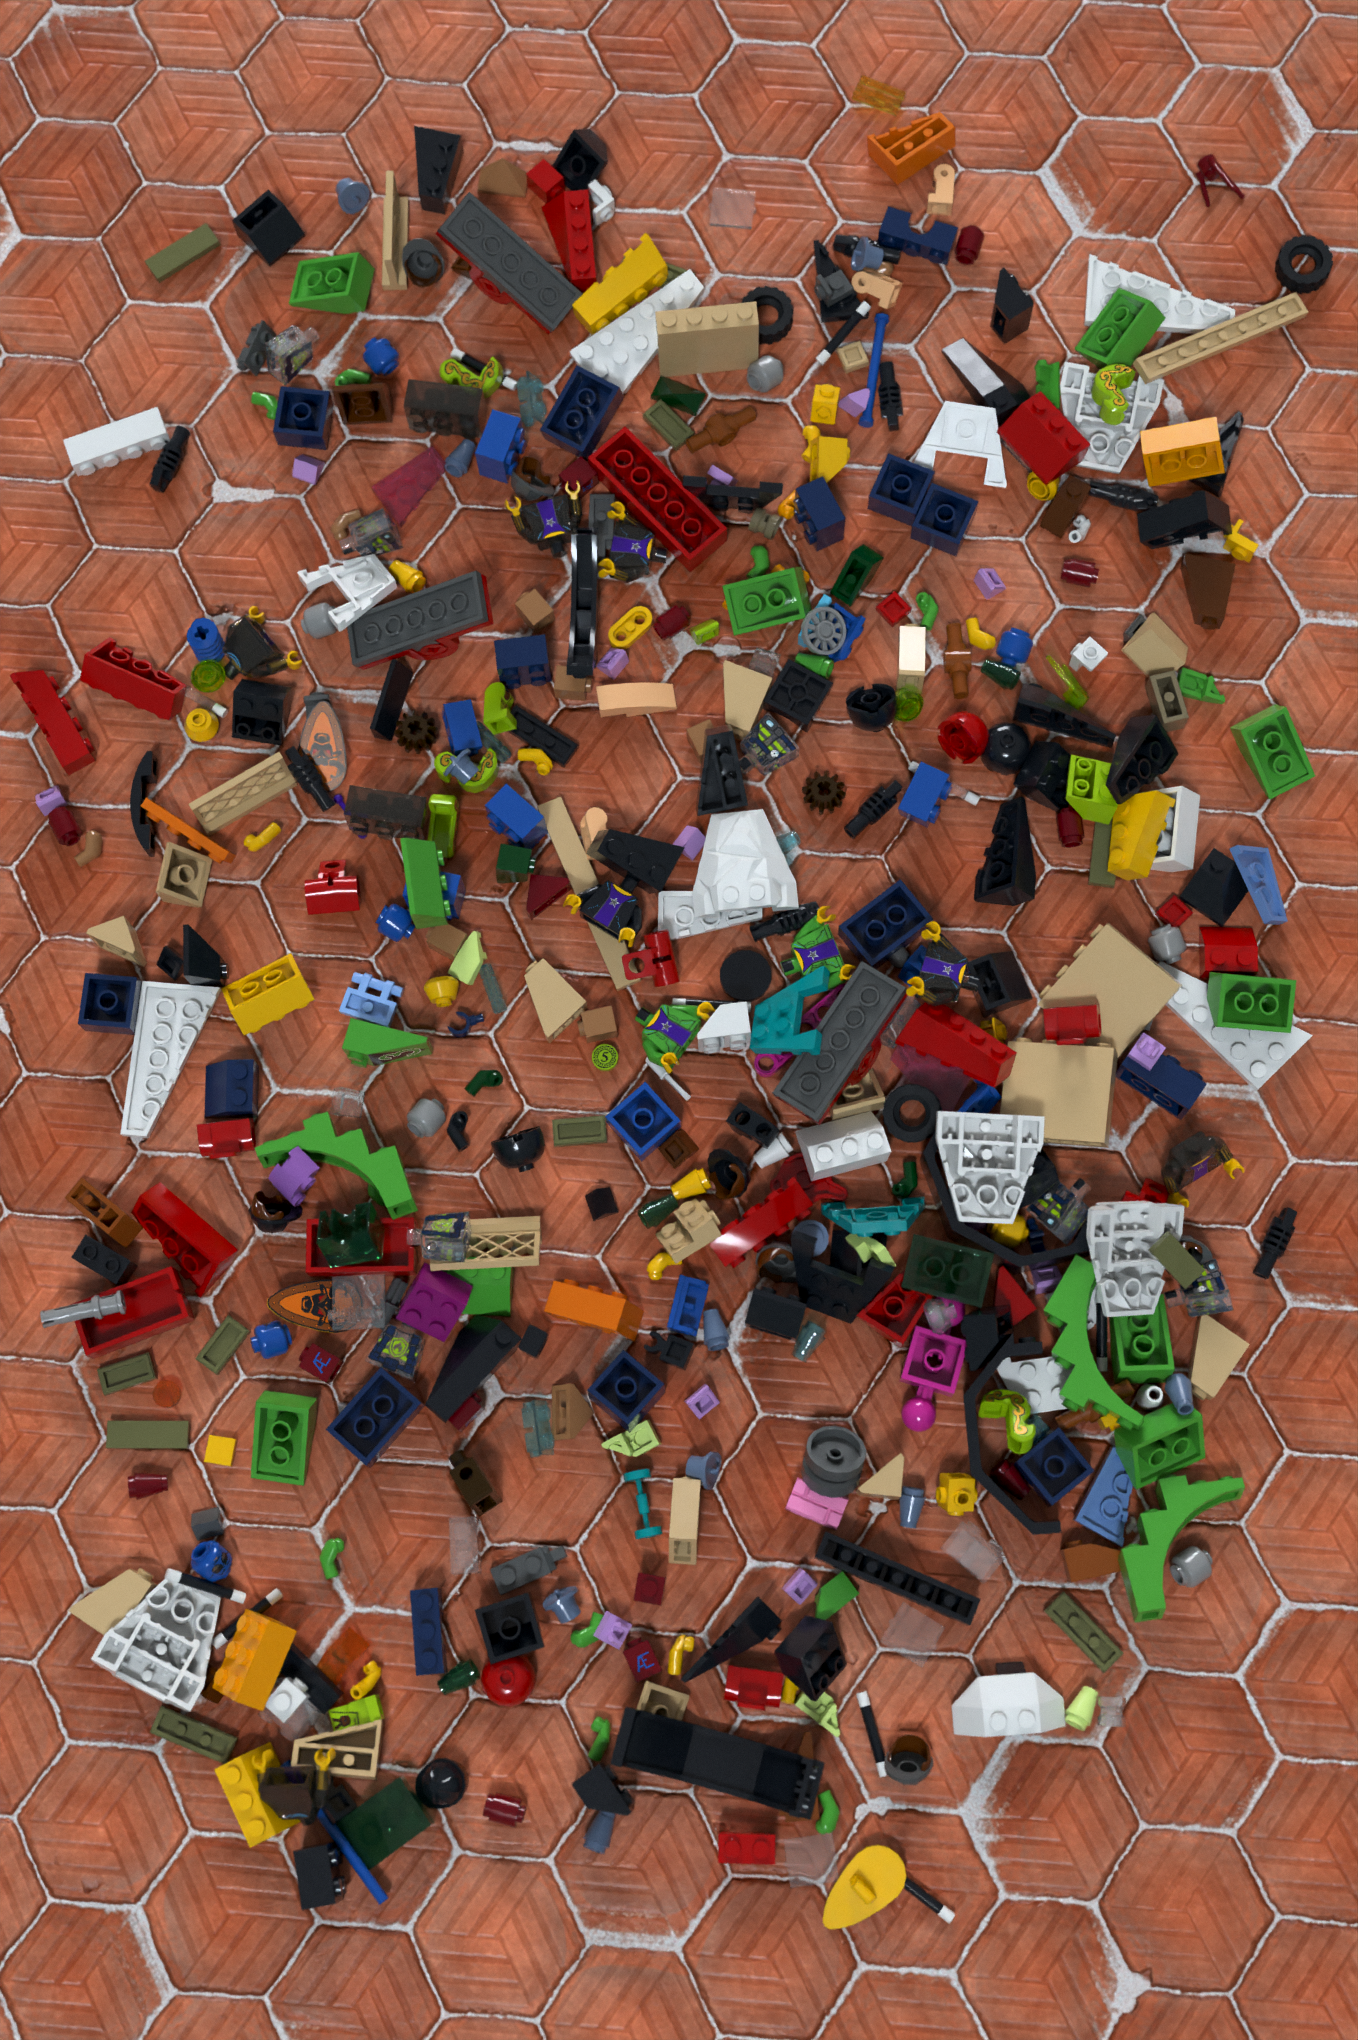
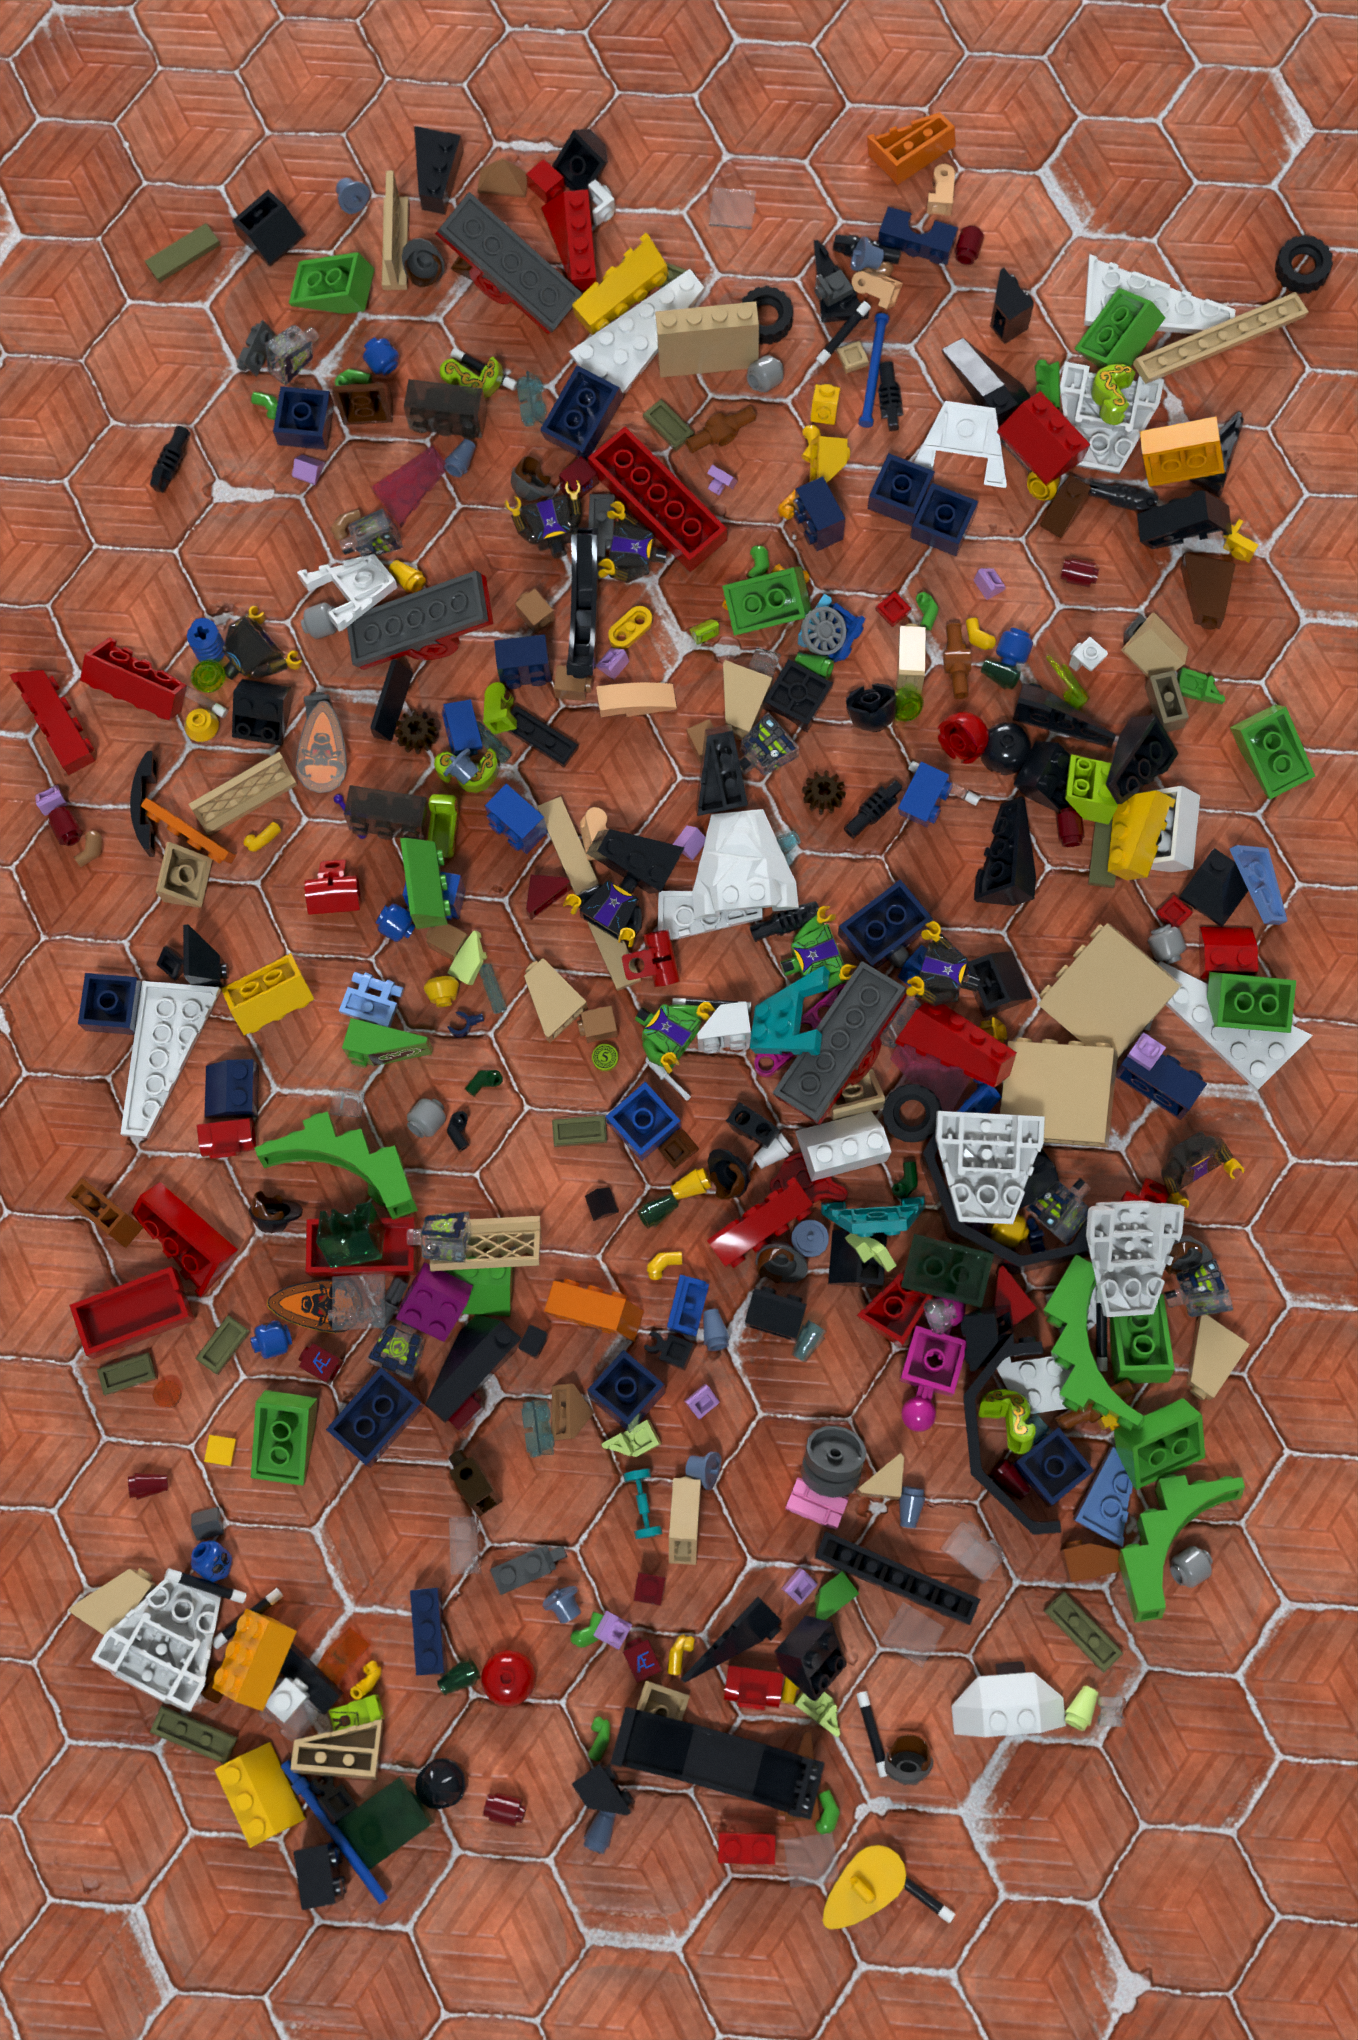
(97, 1308): light grey pin -> none
(104, 1261): black brick -> none
(117, 442): white brick -> none
(118, 938): tan slope -> none
(148, 1434): olive tile -> none
(294, 1176): medium lavender cylinder -> none
(294, 1790): clear smoke torso -> none
(309, 778): black hinge -> none
(328, 1555): bright green arm -> none
(500, 446): blue brick -> none
(510, 1627): black slope -> none
(514, 864): dark green slope -> none
(520, 1149): black cylinder -> none
(543, 762): yellow arm -> none
(671, 622): dark red brick -> none
(678, 395): dark green slope -> none
(693, 1230): tan plate -> none
(732, 497): black wing -> none
(745, 976): black tile -> none
(764, 523): dark tan wheel -> none
(832, 1289): black wing -> none
(855, 402): lavender slope -> none
(856, 574): dark green slope -> none
(876, 98): clear yellow tile -> none
(956, 1493): yellow brick -> none
(1046, 1279): lavender slope -> none
(1072, 1023): red piece -> none
(1082, 529): white arm -> none
(1144, 1399): white cone -> none
(1176, 1260): olive tile -> none
(1180, 1392): sand blue cone -> none
(1211, 170): dark red plant -> none
(1275, 1242): black hinge -> none

